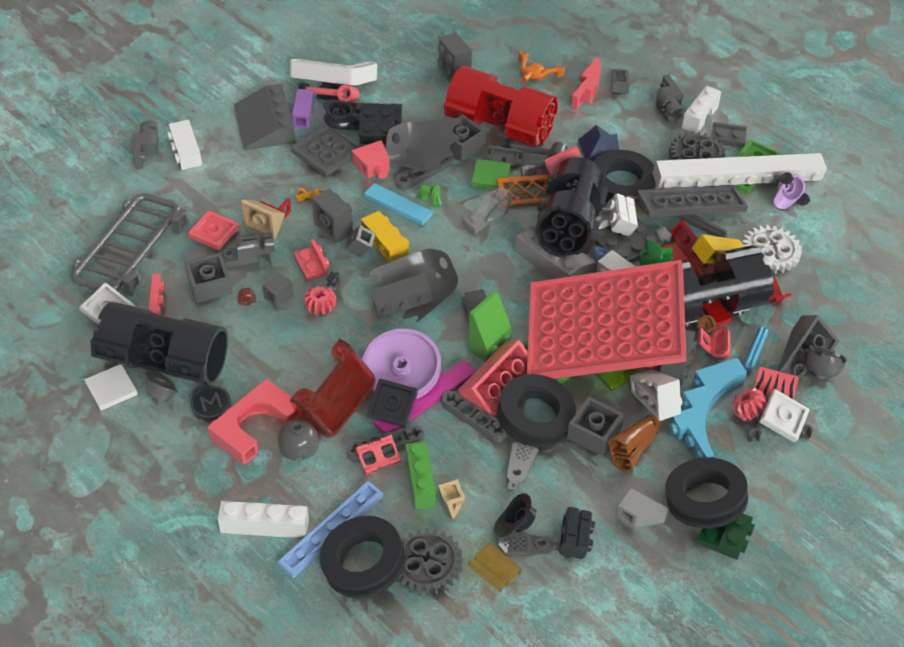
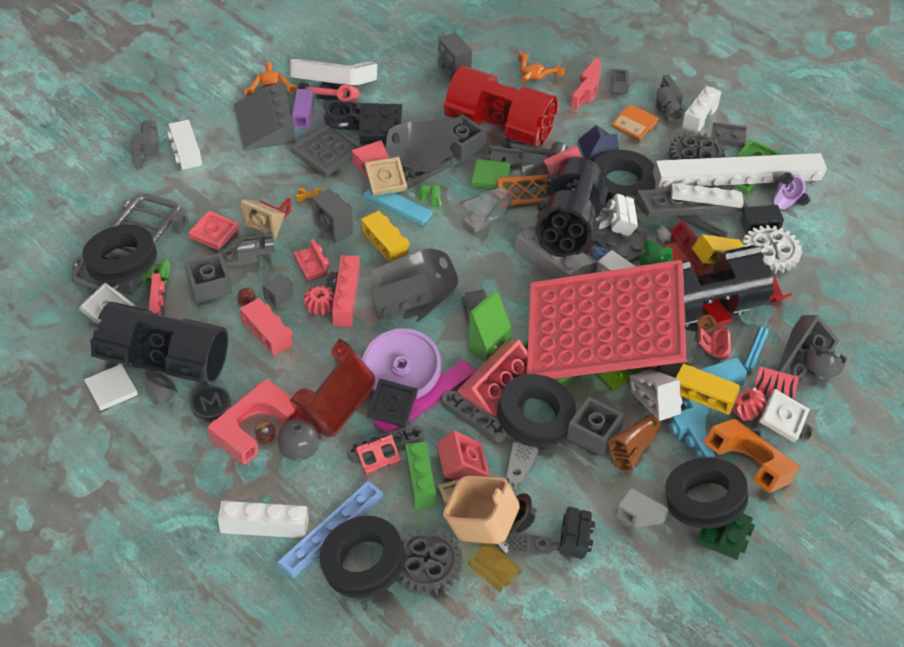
(121, 269): none -> black tyre
(163, 269): none -> bright green piece
(265, 432): none -> tile
(266, 326): none -> coral brick
(270, 78): none -> orange piece
(346, 291): none -> coral brick
(360, 241): dark grey brick -> none
(385, 176): none -> tan plate
(461, 457): none -> coral slope
(481, 509): none -> light nougat piece
(634, 122): none -> orange slope
(706, 195): none -> white plate
(707, 389): none -> yellow brick
(761, 216): none -> black brick
(775, 468): none -> orange arch

